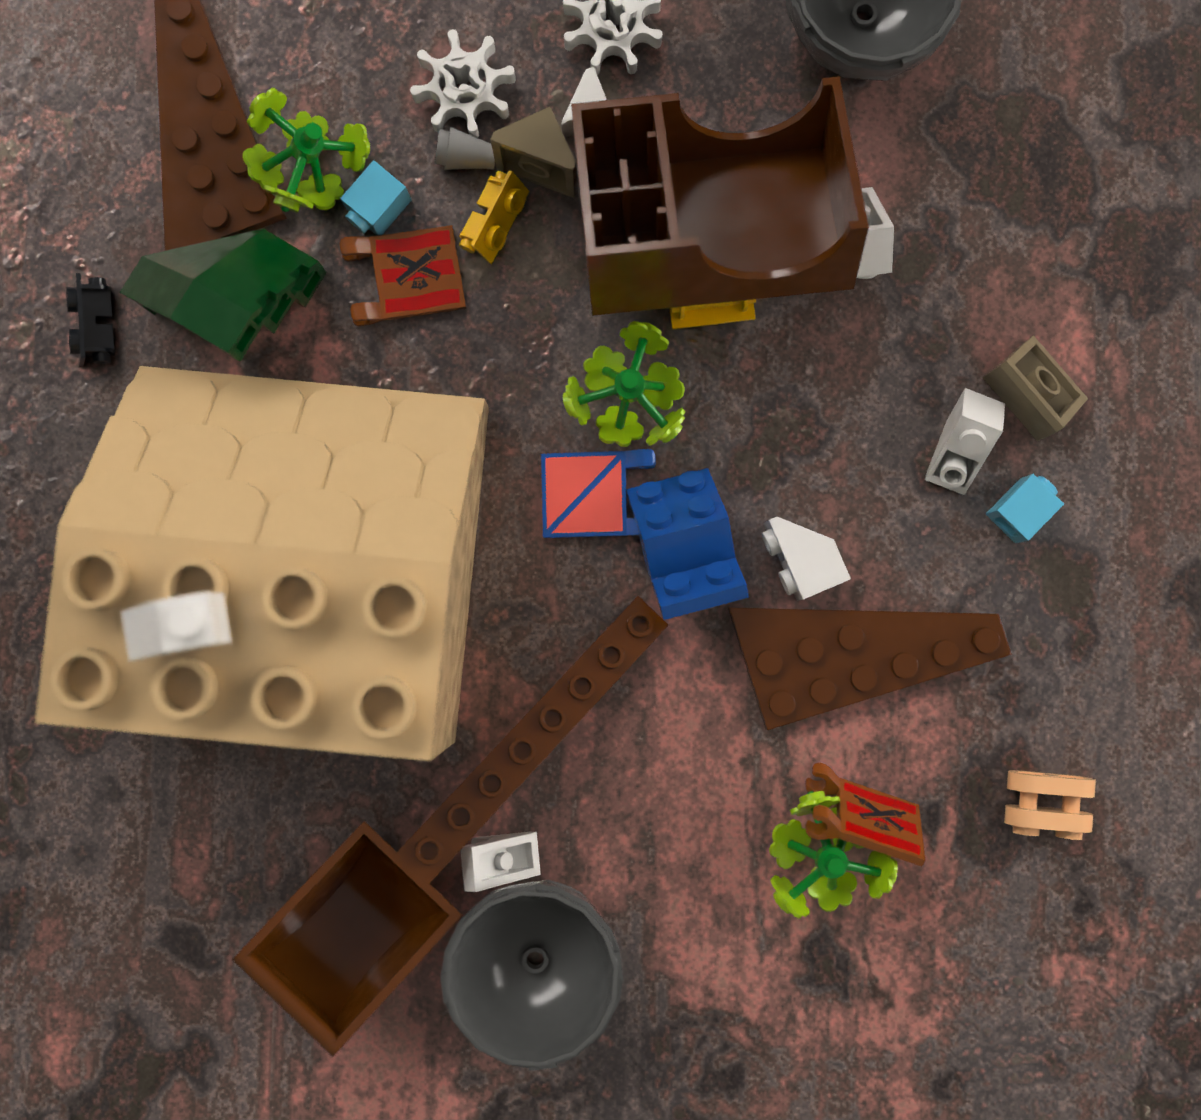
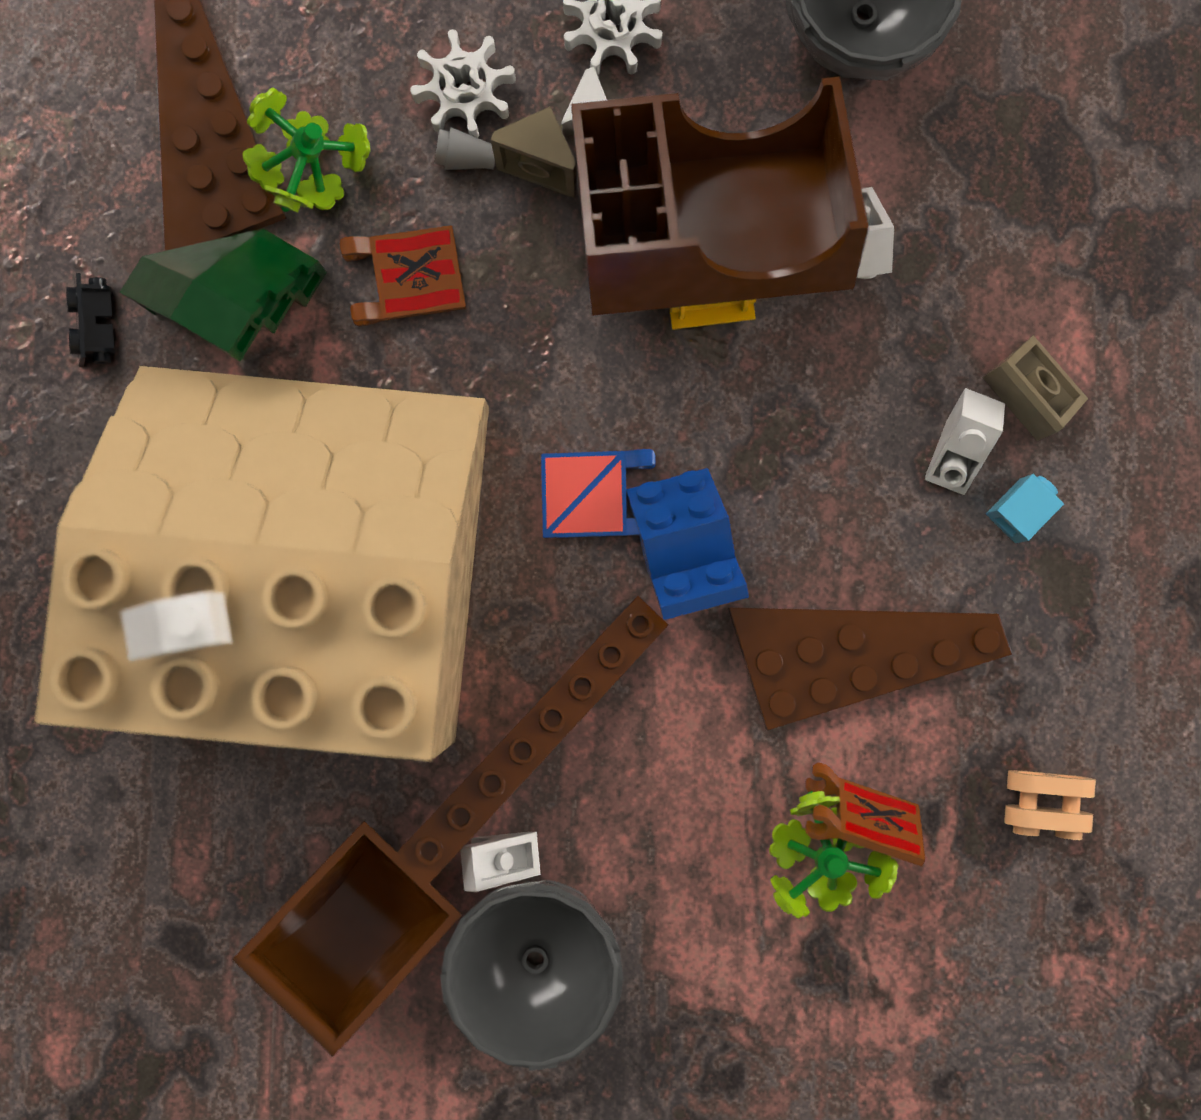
(375, 200): medium azure brick -> none
(503, 199): yellow hinge -> none
(609, 377): lime plant -> none
(808, 558): white slope -> none

